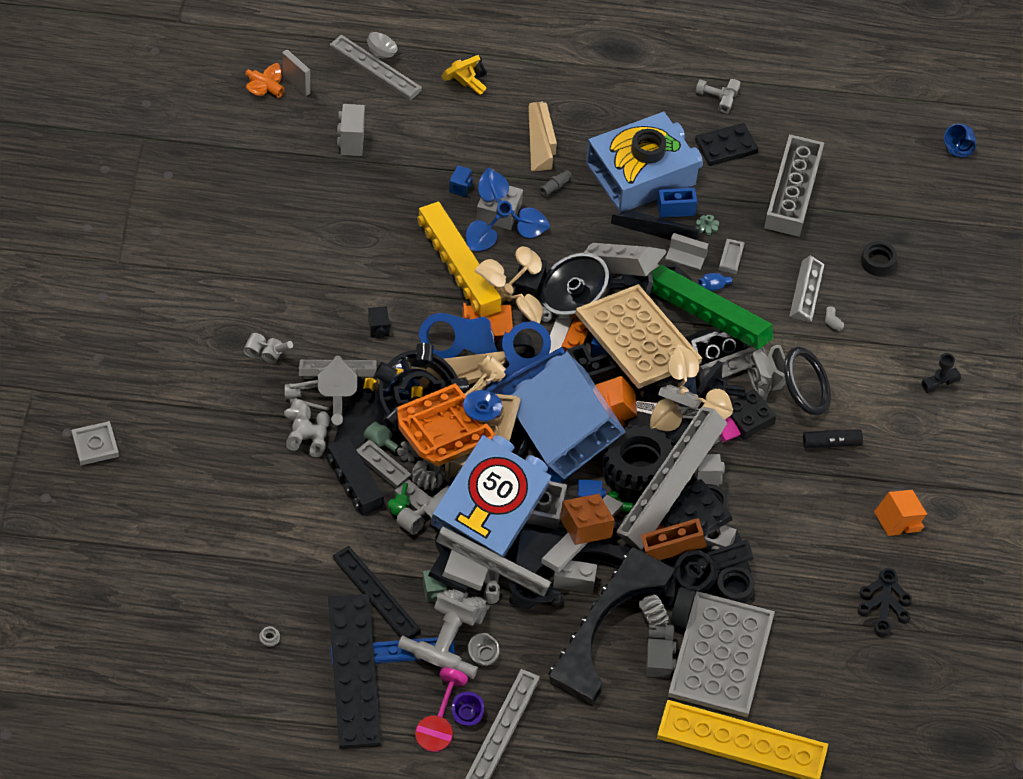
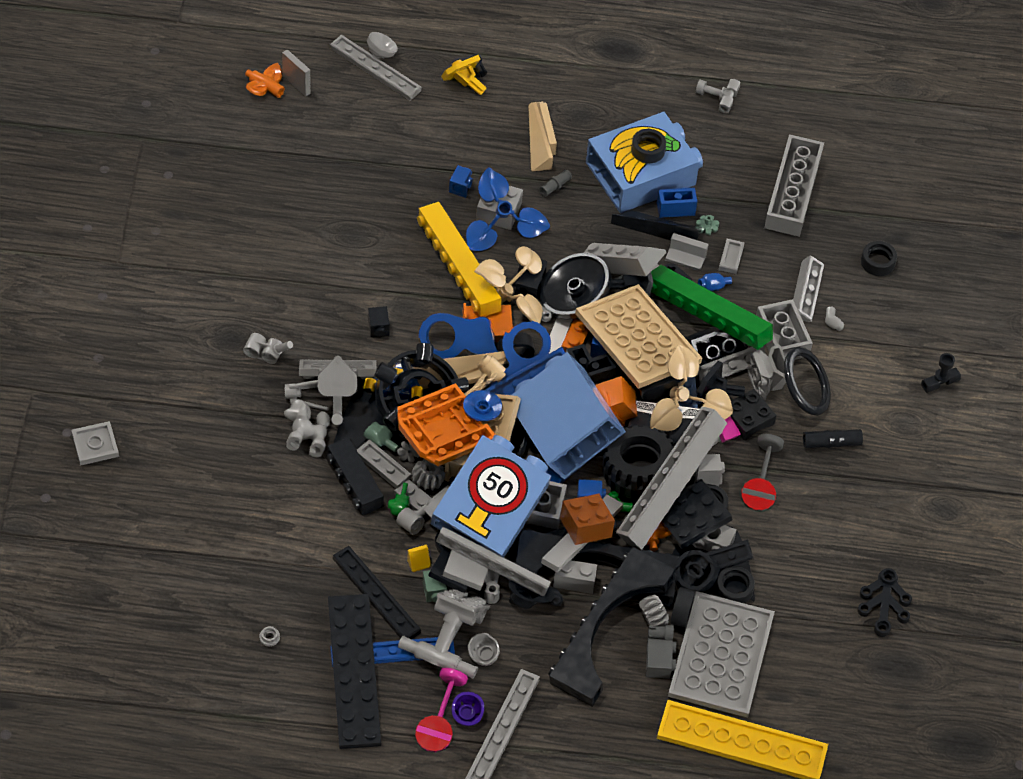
(351, 129): light grey brick -> none
(419, 558): none -> yellow slope
(672, 393): light grey plate -> none
(674, 540): dark orange brick -> none
(726, 144): black plate -> none
(759, 493): none -> piece
(787, 326): none -> light grey brick
(900, 513): orange plate -> none
(960, 140): blue piece -> none

